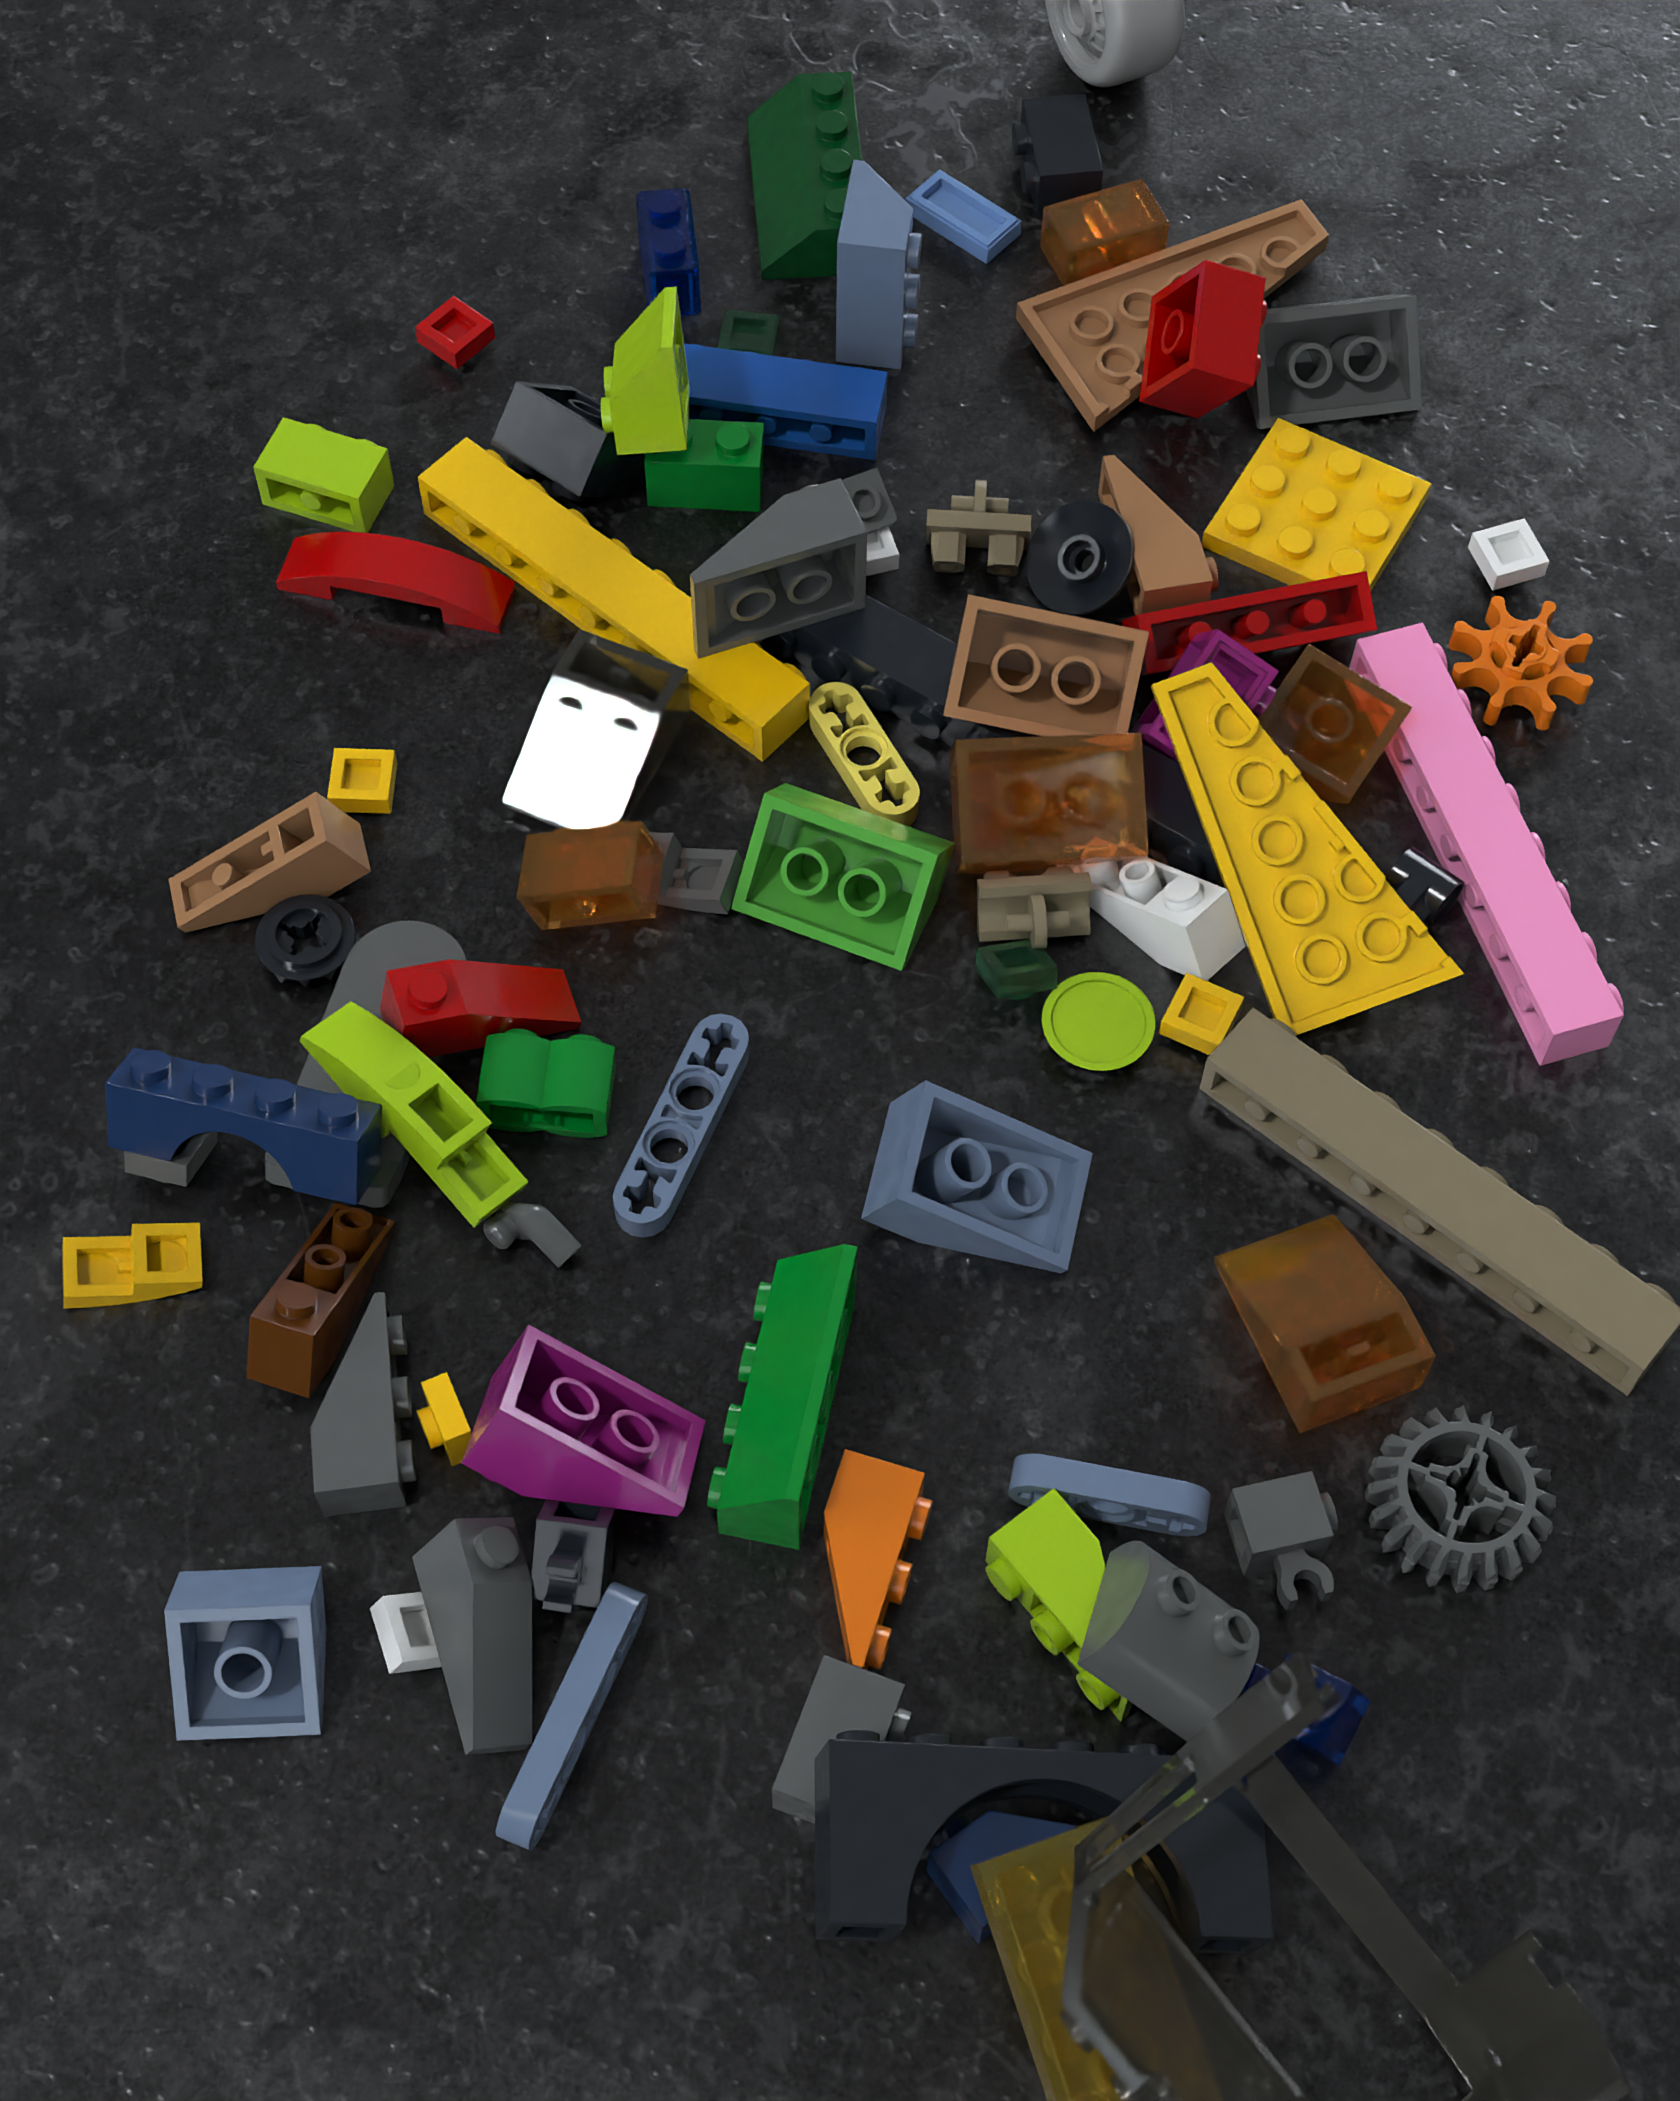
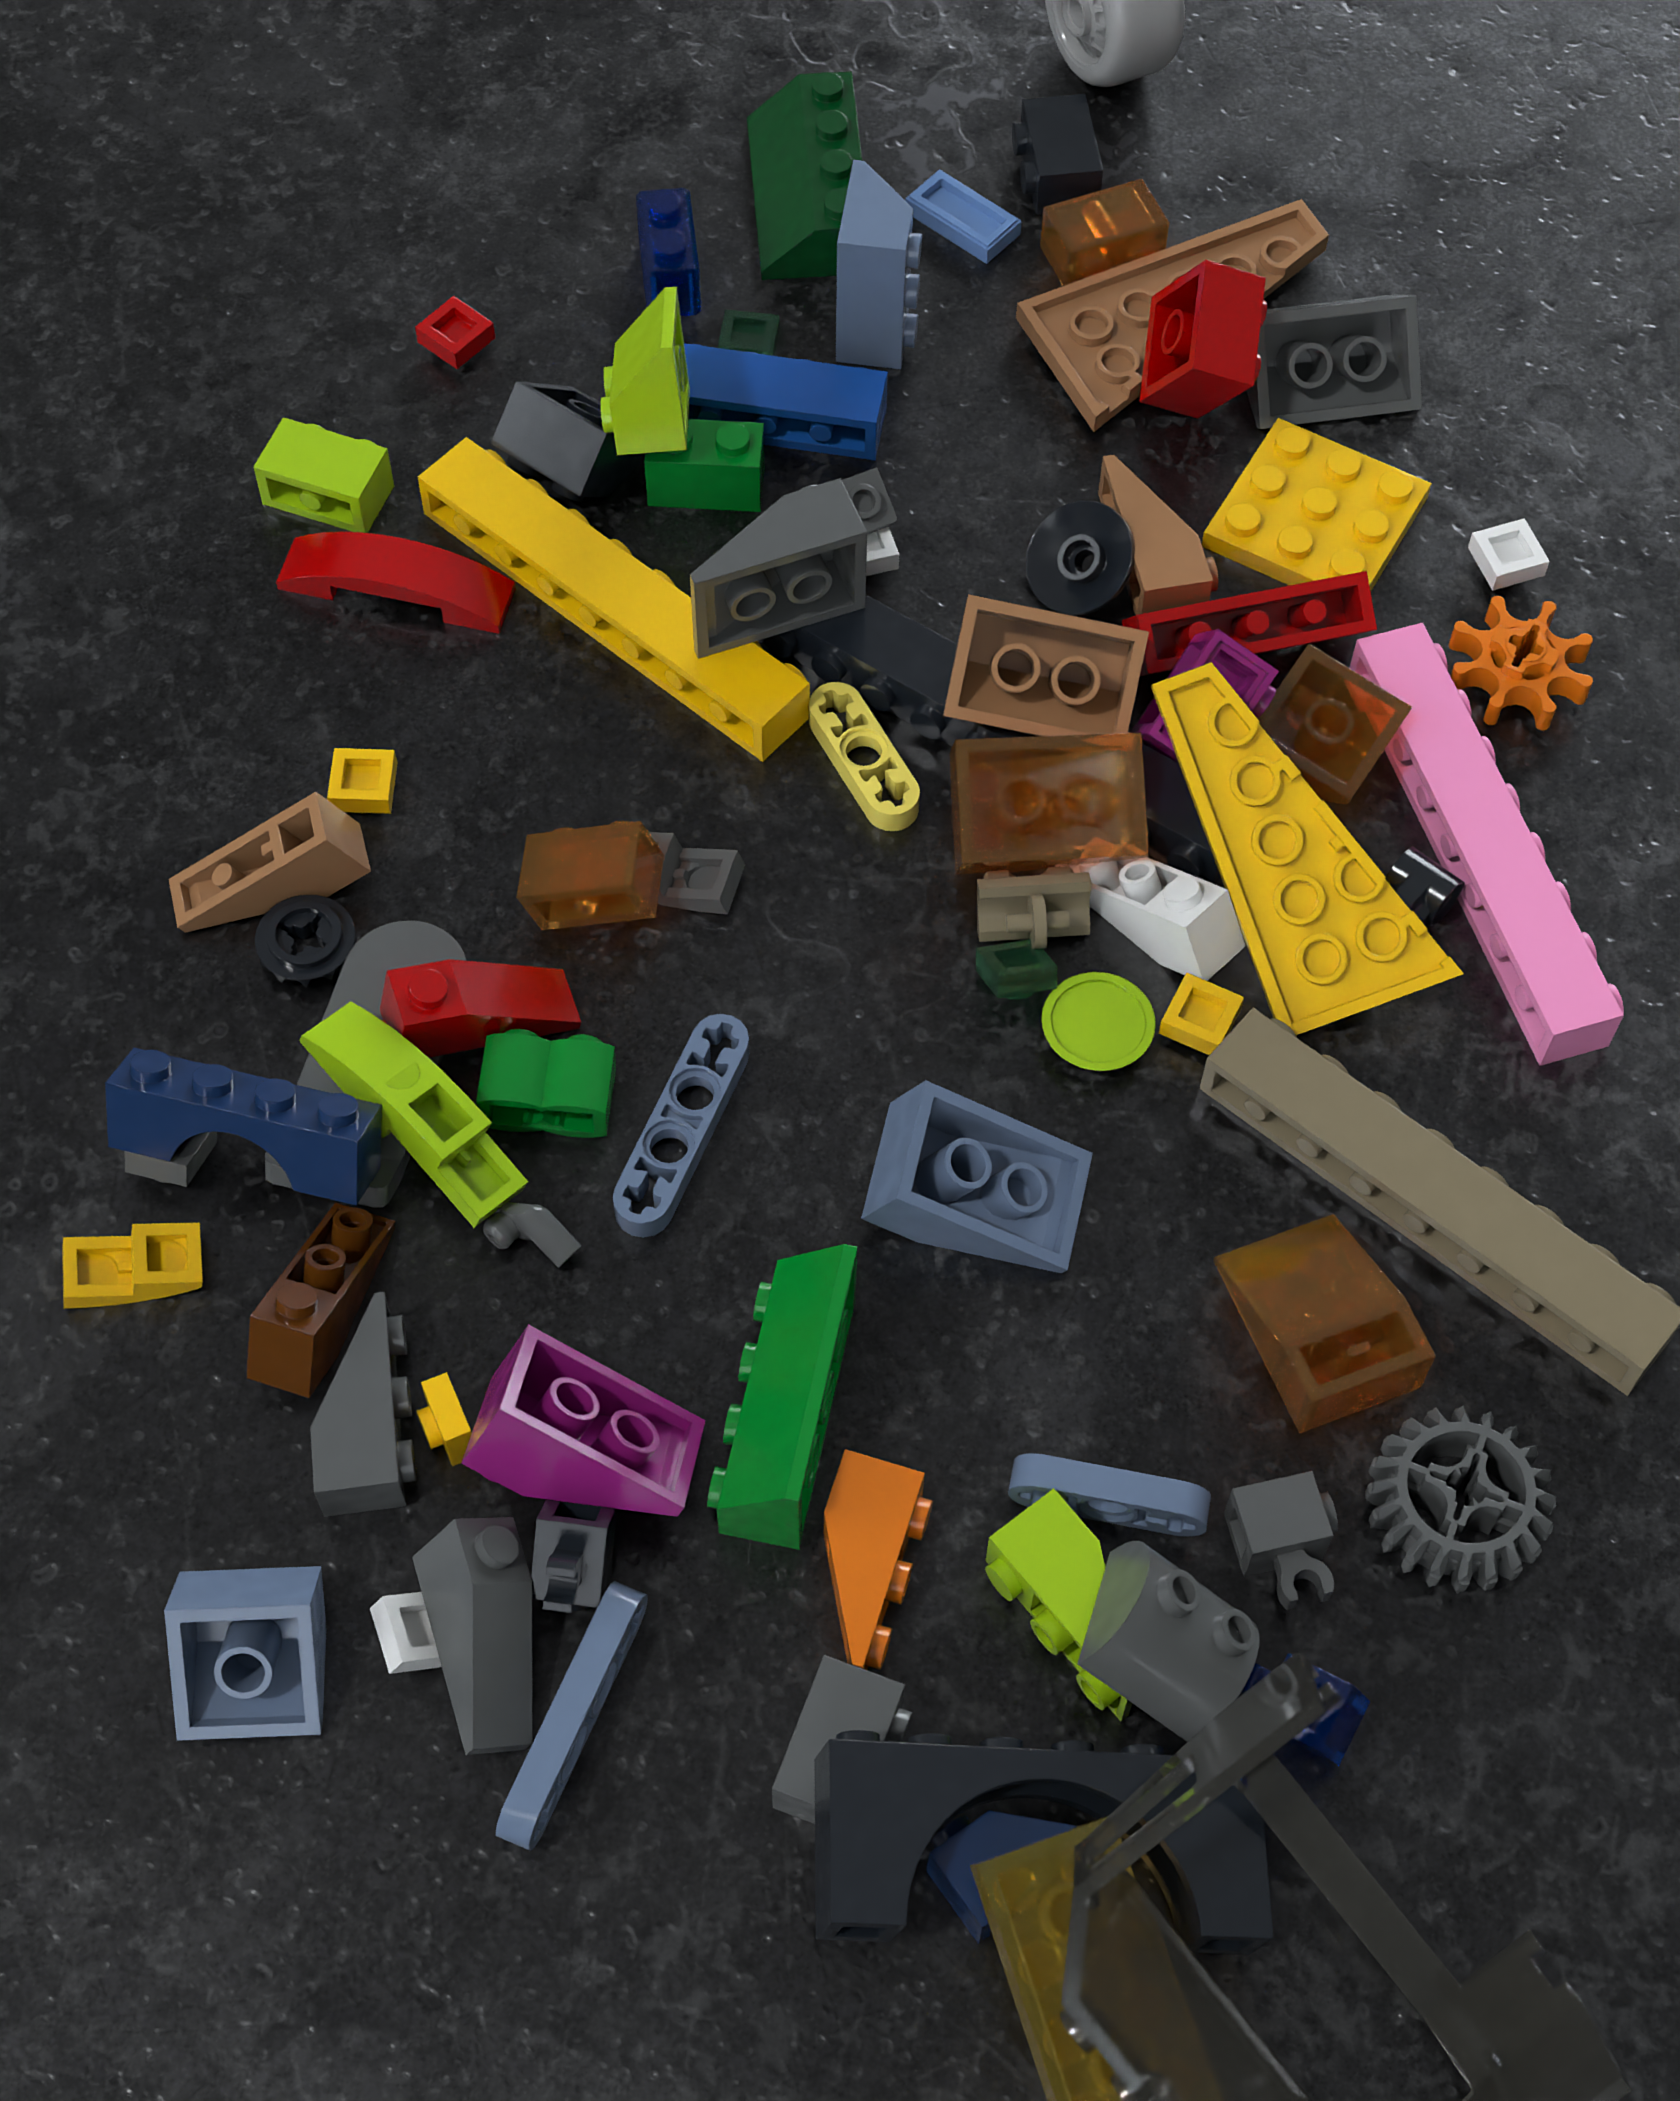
(598, 734): clear smoke slope -> none
(841, 875): bright green slope -> none
(978, 523): dark tan hips -> none

